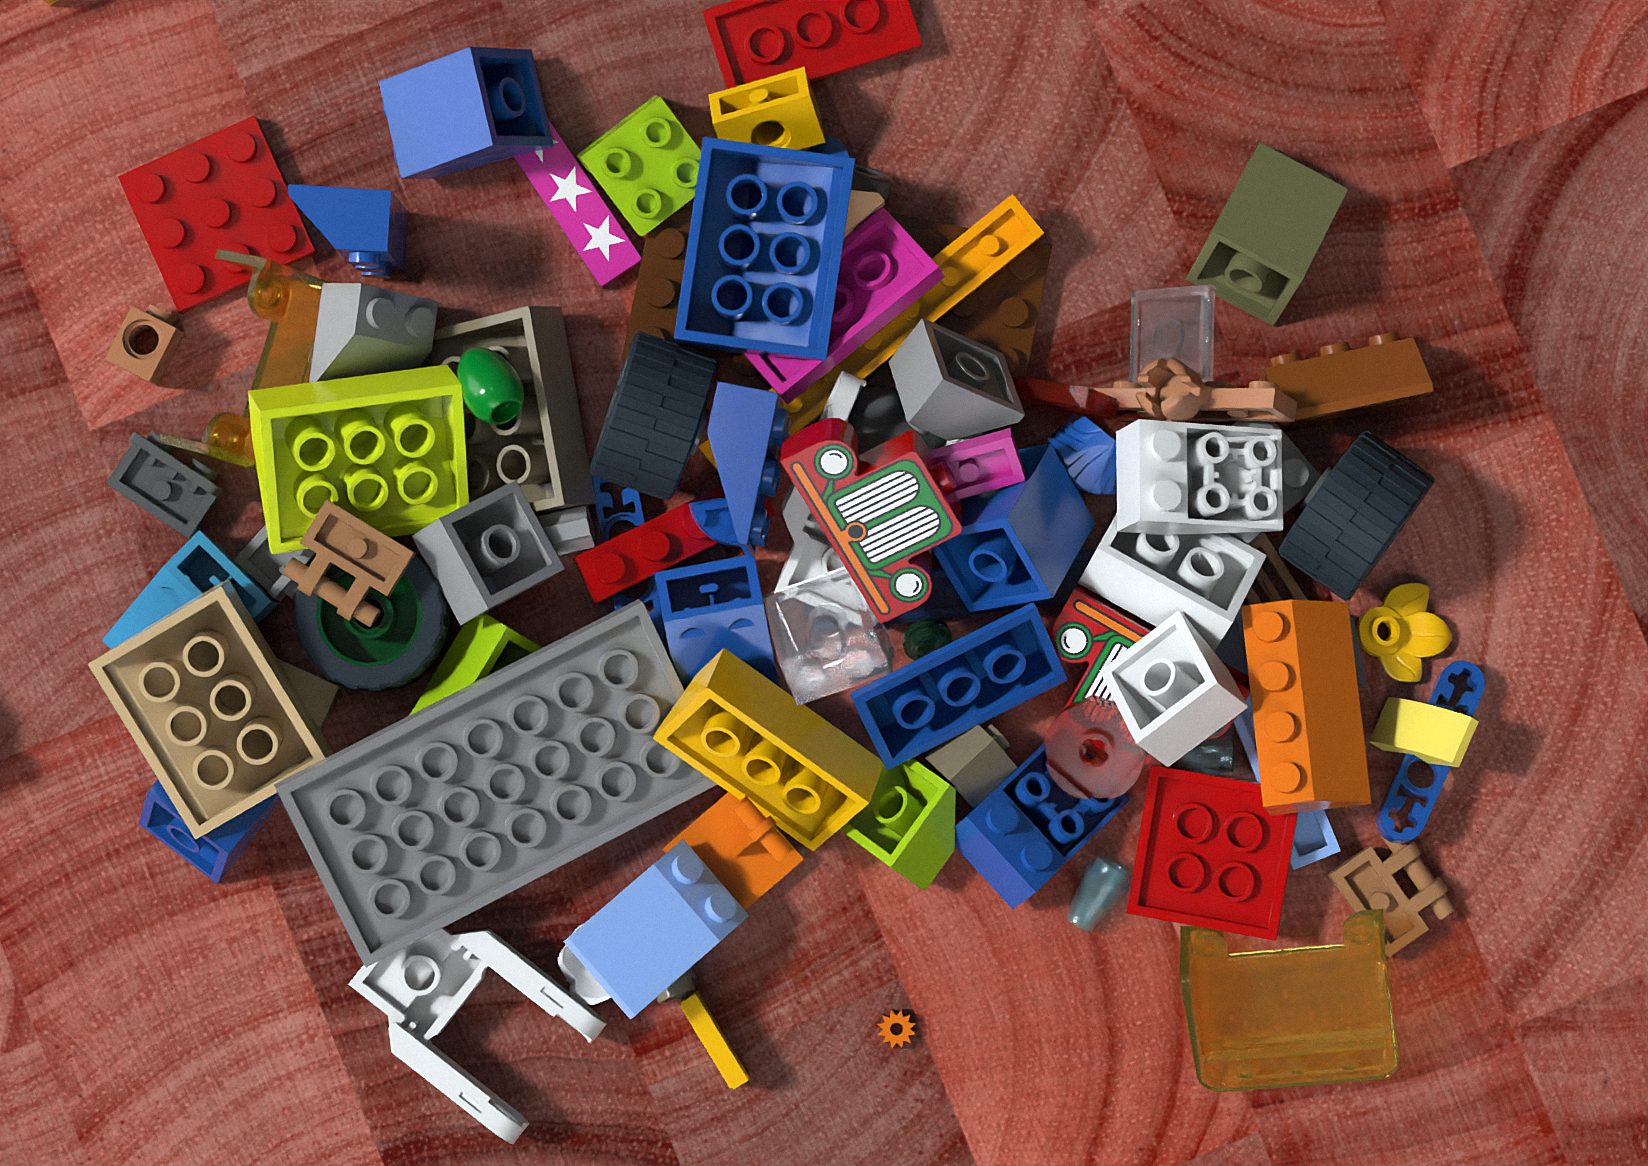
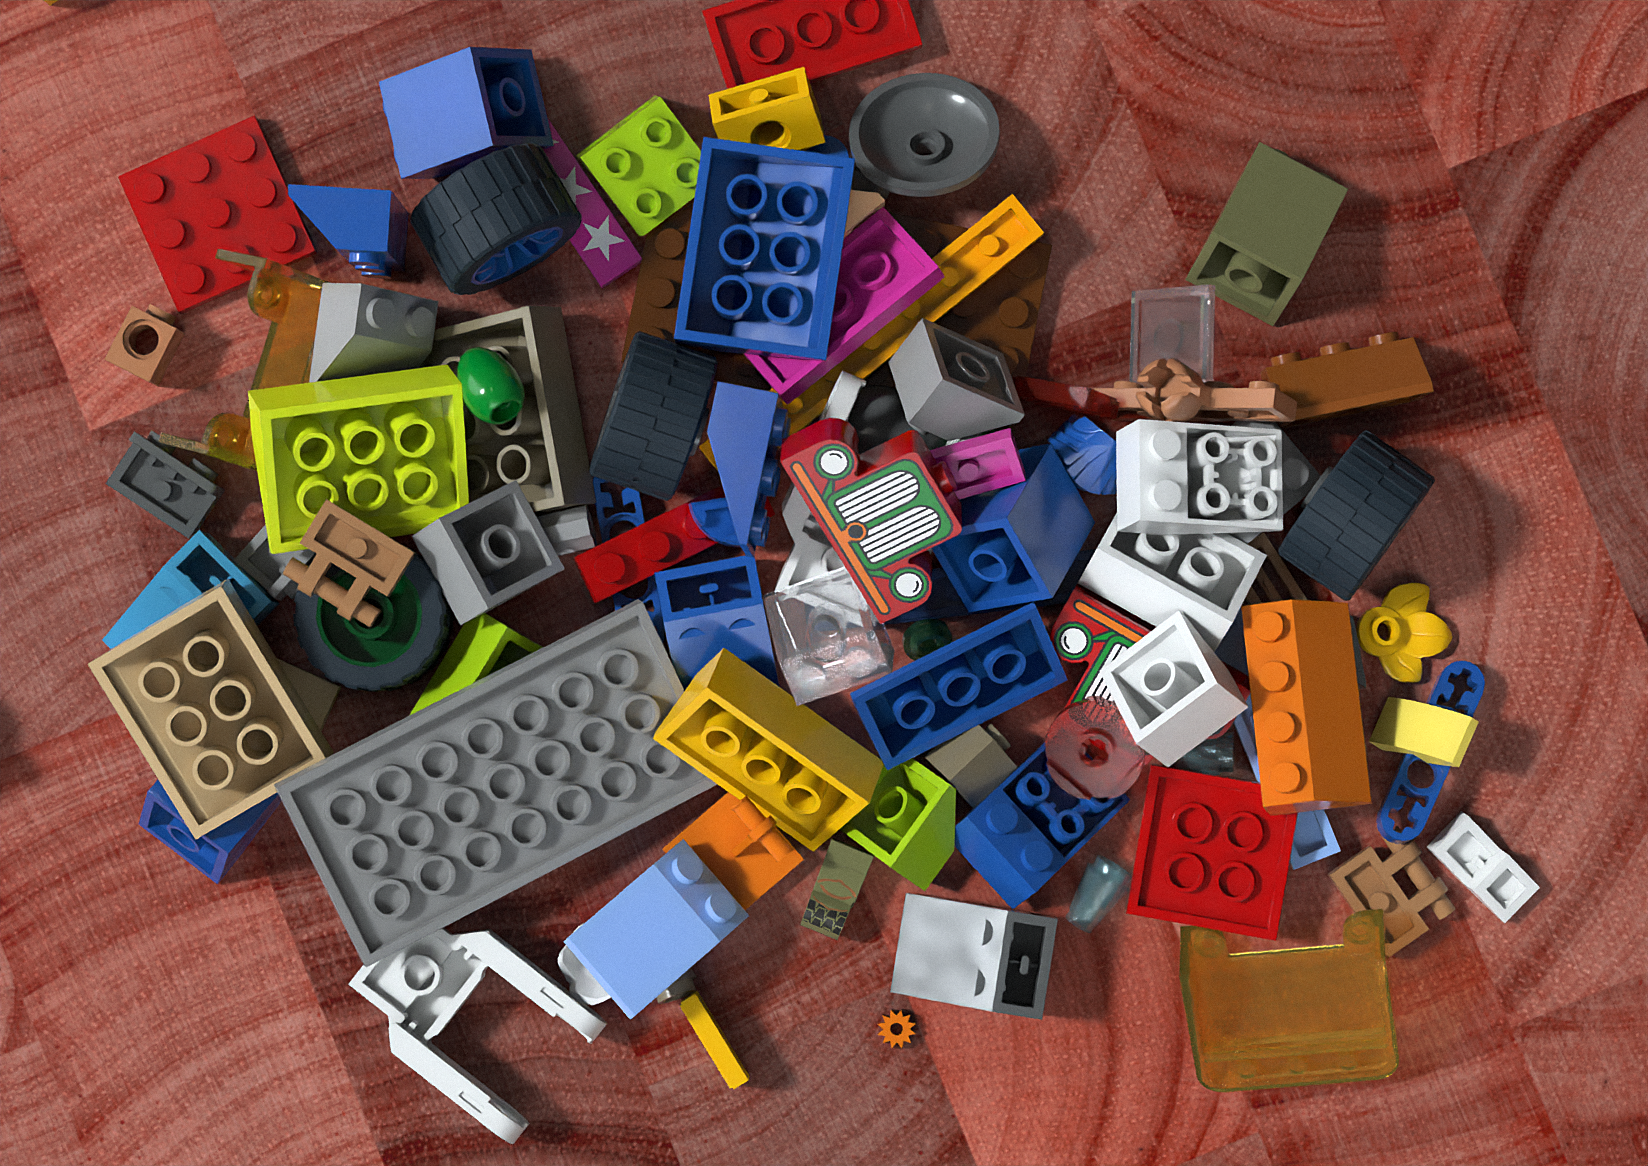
(495, 218): none -> black wheel
(836, 888): none -> olive leg
(926, 117): none -> dark grey dish
(974, 955): none -> slope
(1483, 867): none -> white slope

